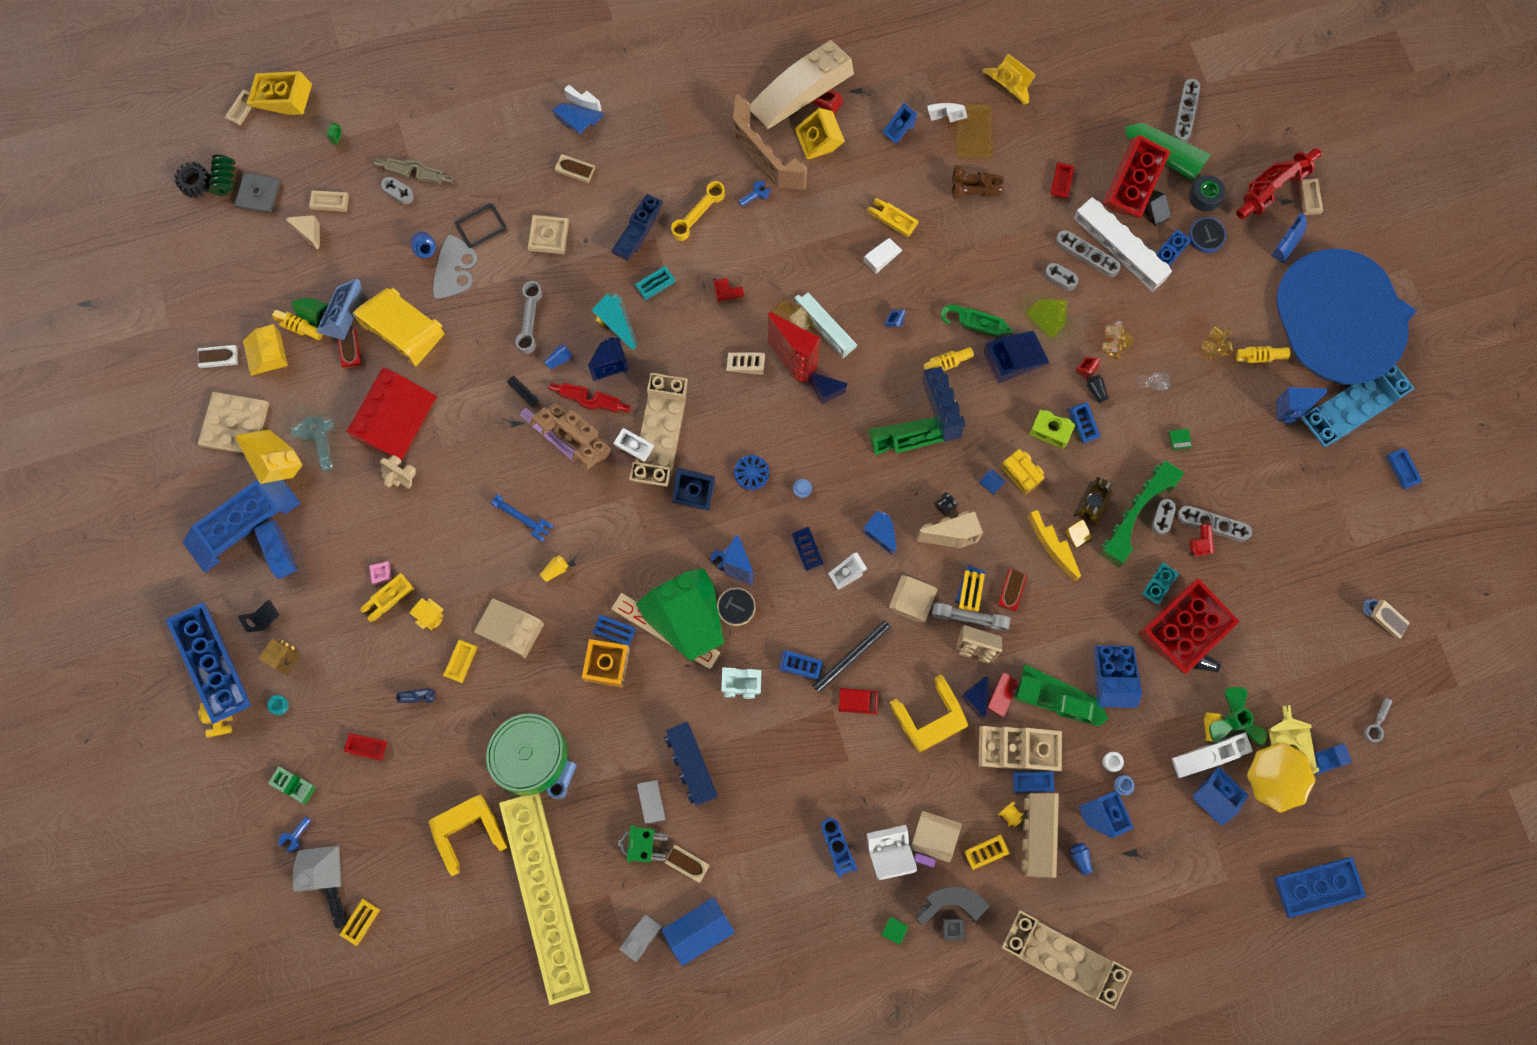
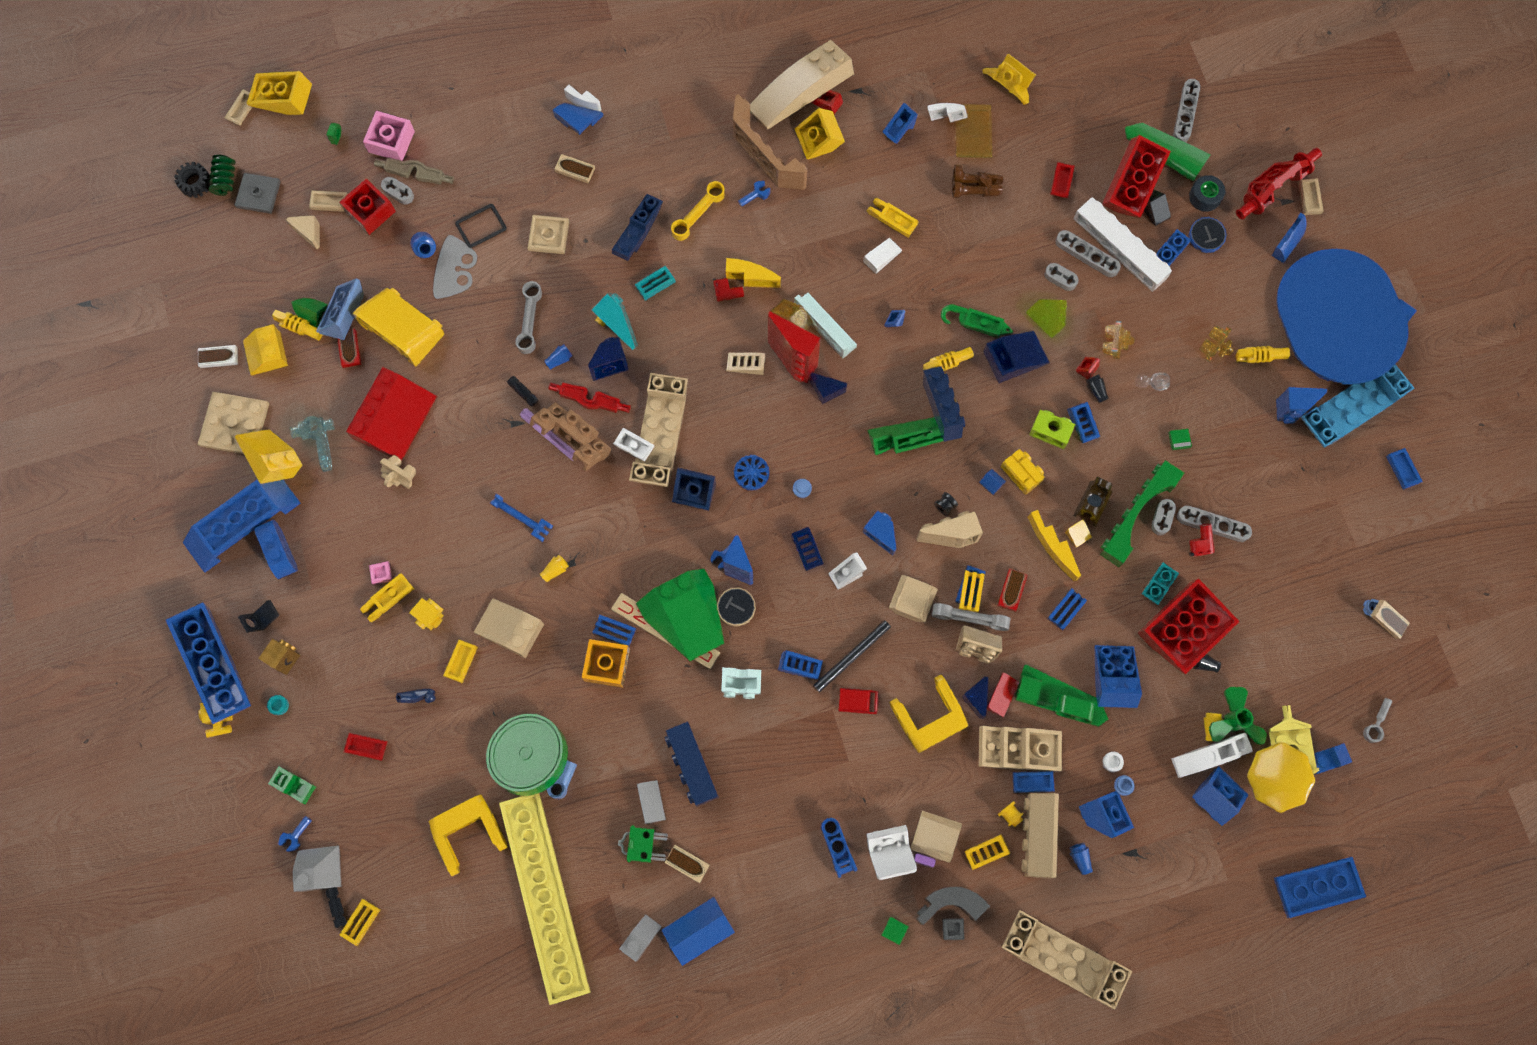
(367, 206): none -> red brick
(388, 136): none -> bright pink brick
(752, 274): none -> yellow slope
(1077, 596): none -> blue tile

